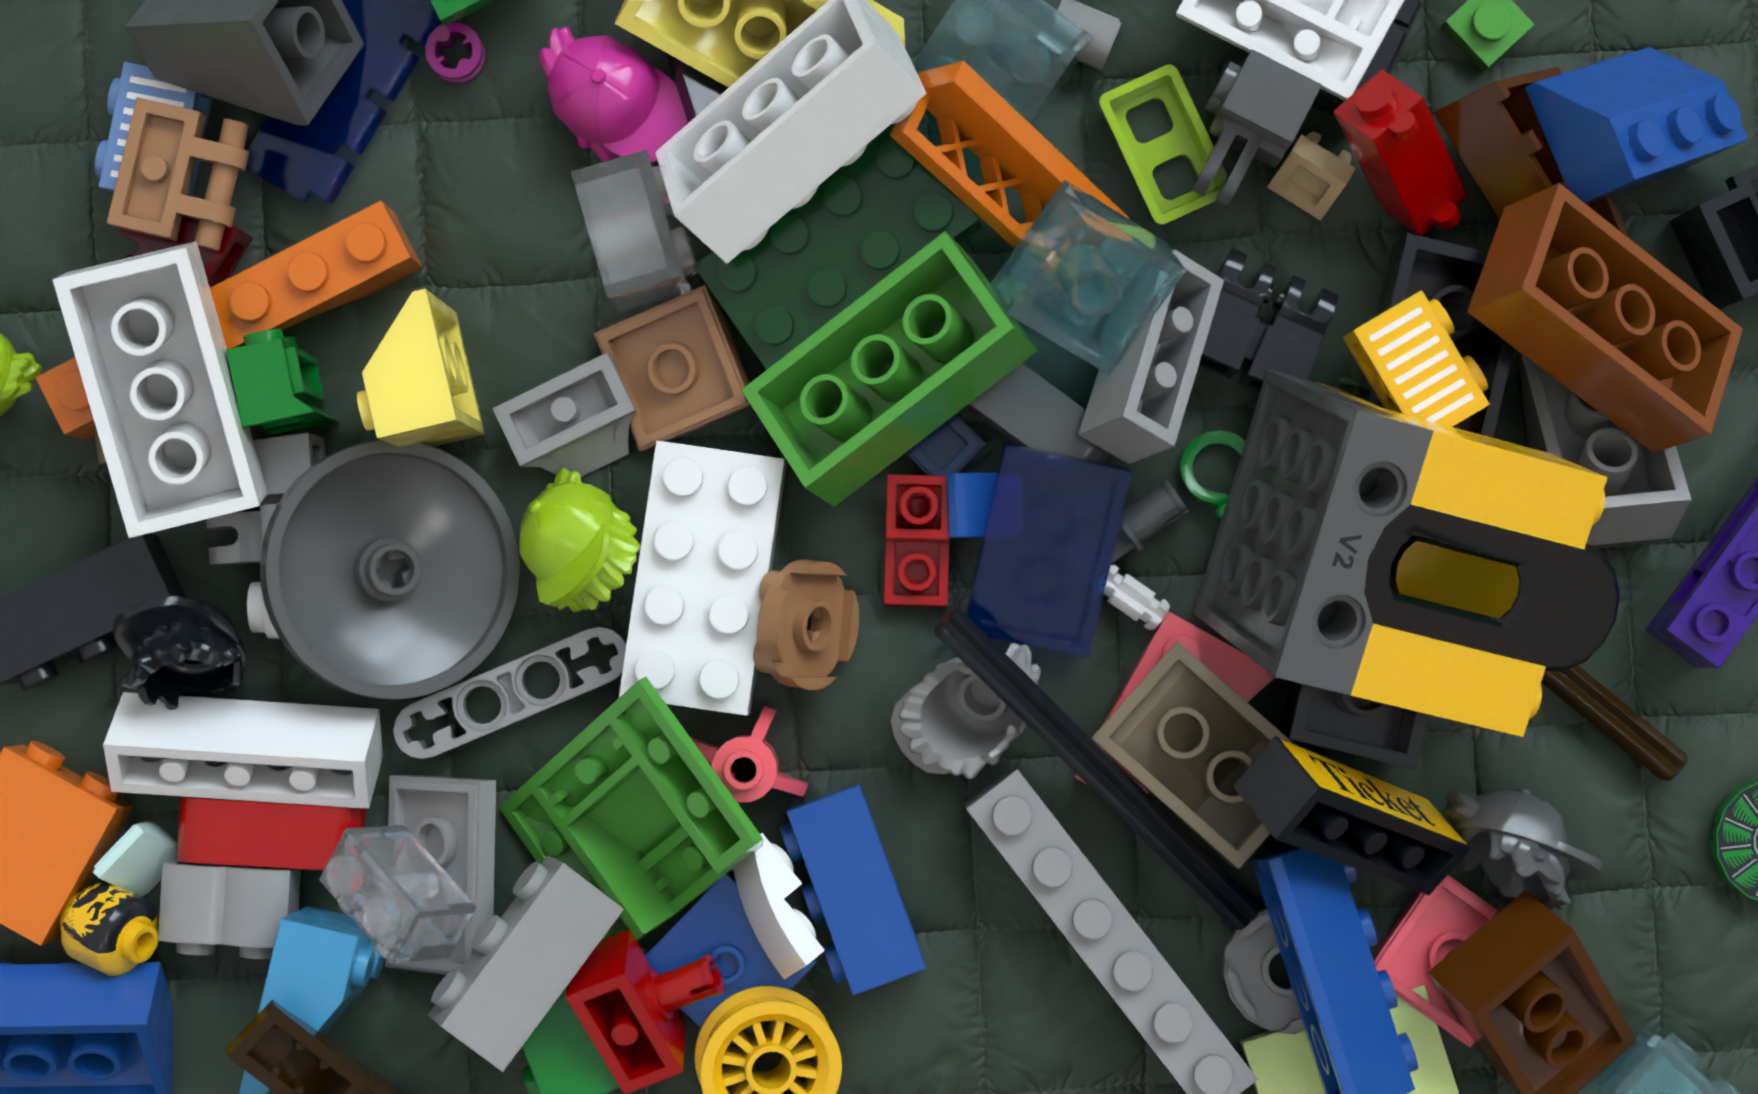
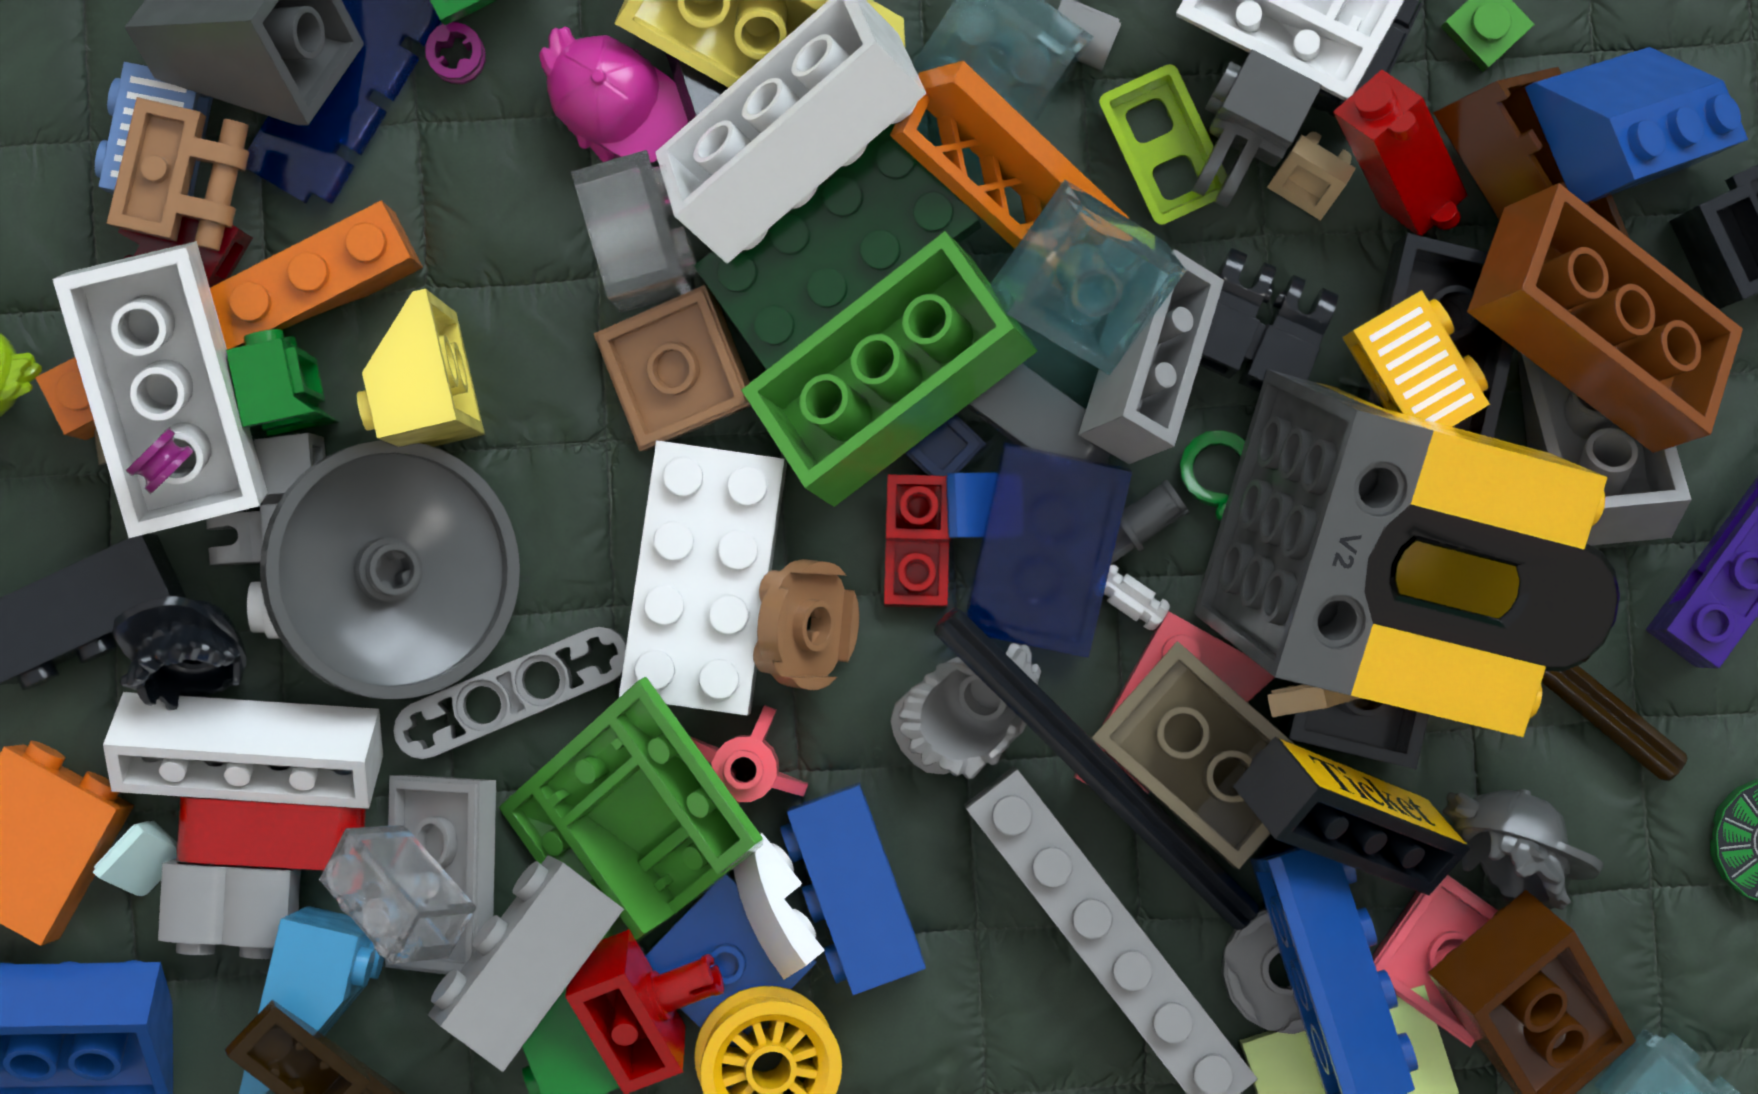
(109, 929): yellow head -> none
(159, 460): none -> magenta bush
(571, 419): light grey slope -> none
(576, 543): lime hair -> none
(1303, 699): none -> tan tile

